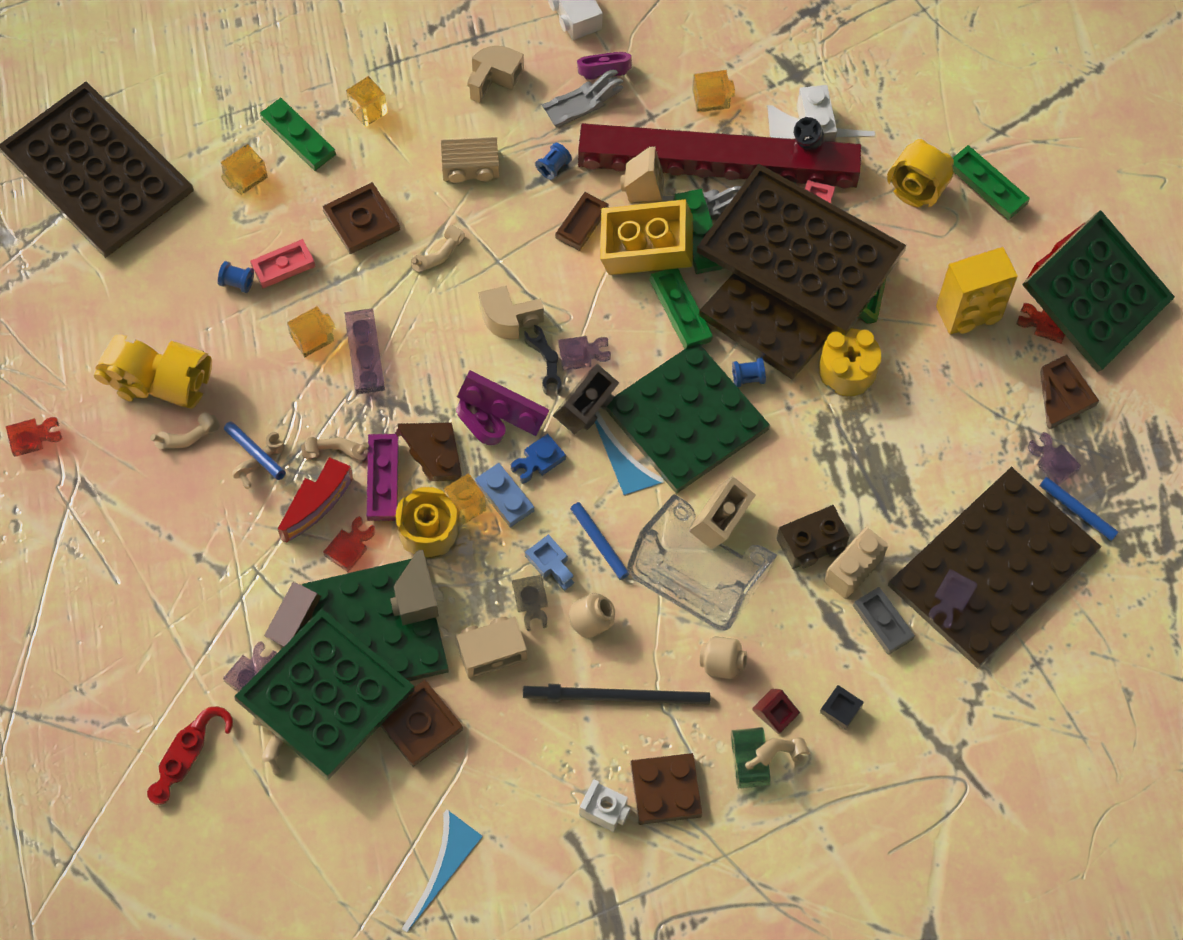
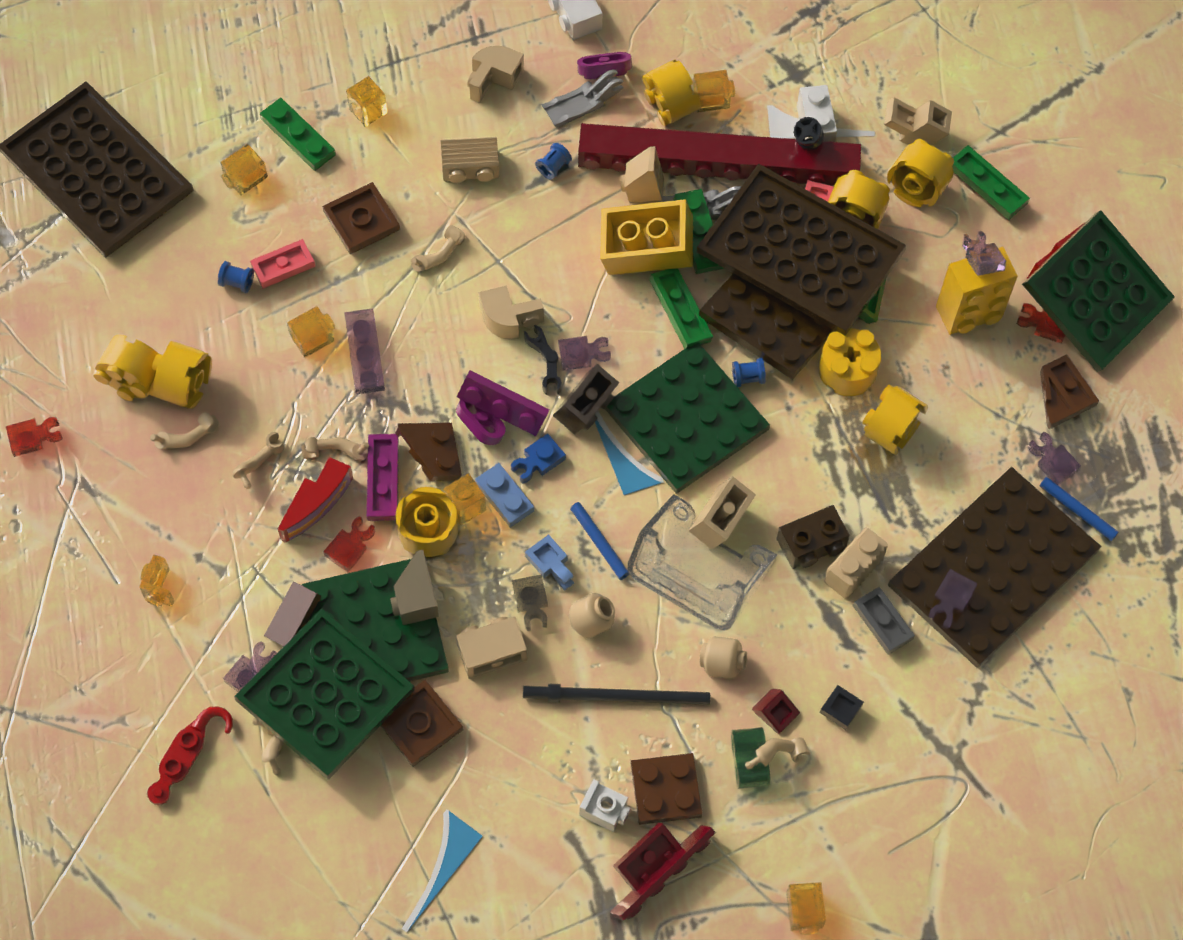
(152, 579): none -> clear yellow bracket
(254, 450): blue piece -> none
(581, 221): reddish brown tile -> none
(653, 862): none -> dark red bracket
(671, 92): none -> yellow brick
(806, 907): none -> clear yellow brick
(861, 197): none -> yellow brick
(894, 419): none -> yellow brick
(927, 122): none -> tan brick
(983, 257): none -> plate

